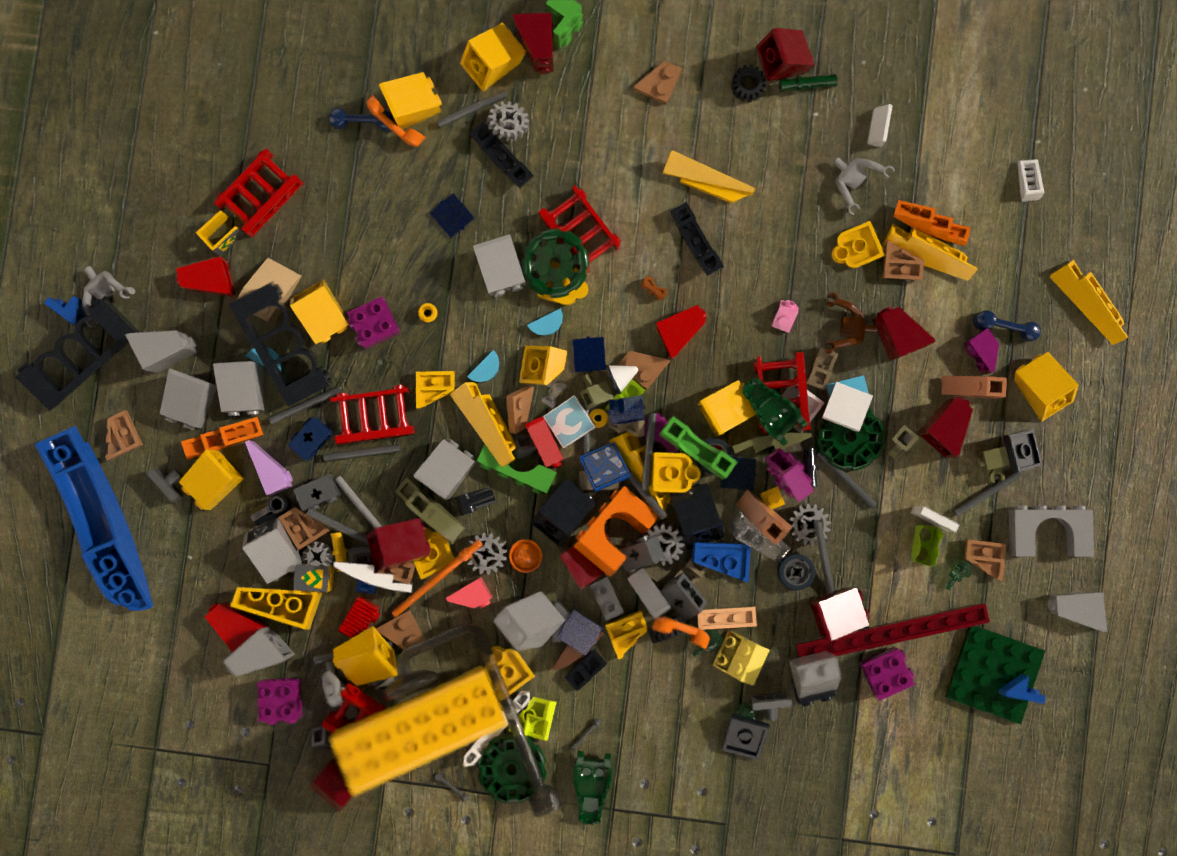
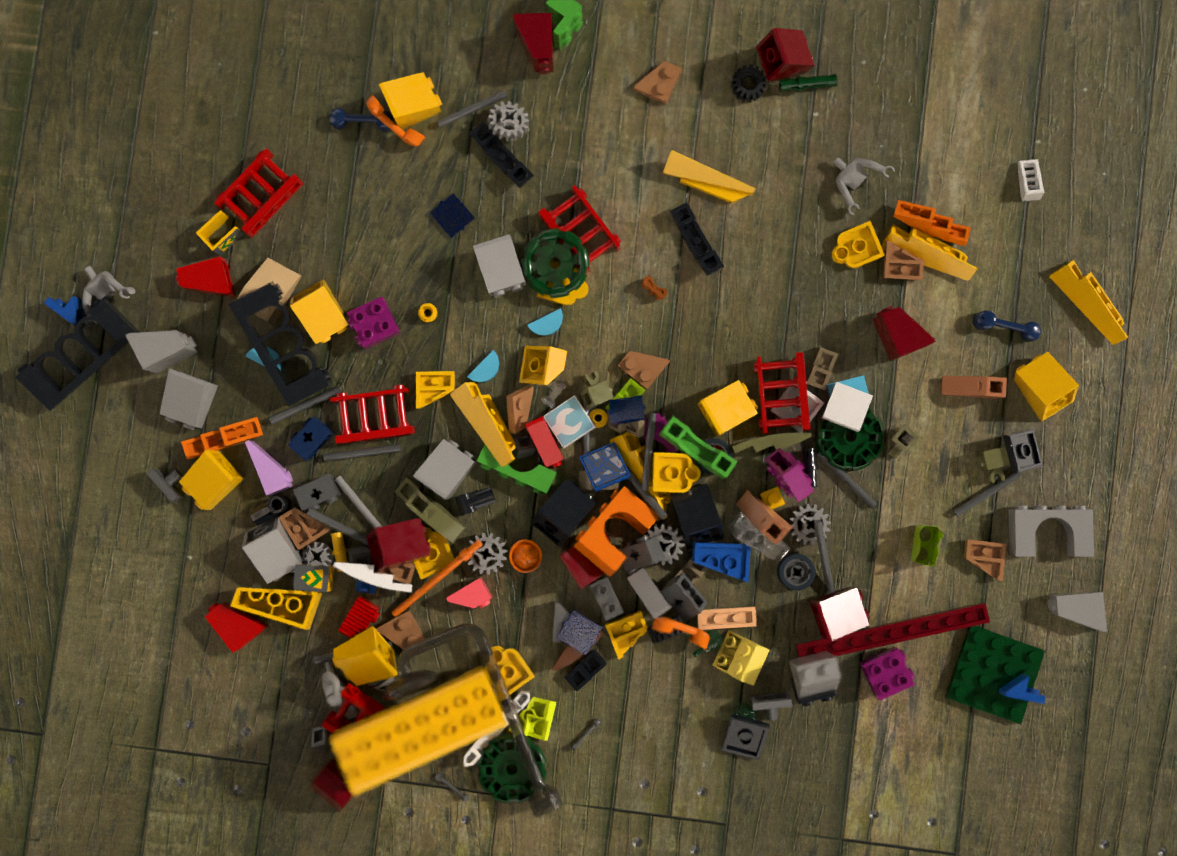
(96, 519): blue slope -> none
(121, 435): medium nougat wing -> none
(240, 387): light grey slope -> none
(259, 651): light grey slope -> none
(279, 700): magenta brick -> none
(492, 55): yellow slope -> none
(529, 621): light grey slope -> none
(589, 354): clear blue piece -> none
(592, 783): dark green animal -> none
(620, 376): white hat -> none
(680, 329): red slope -> none
(741, 476): piece -> none
(774, 411): dark green animal -> none
(785, 315): bright pink bracket -> none
(851, 327): reddish brown piece -> none
(879, 125): white slope -> none
(934, 519): white tile -> none
(948, 427): dark red slope -> none
(959, 571): clear green piece -> none
(984, 350): magenta slope -> none

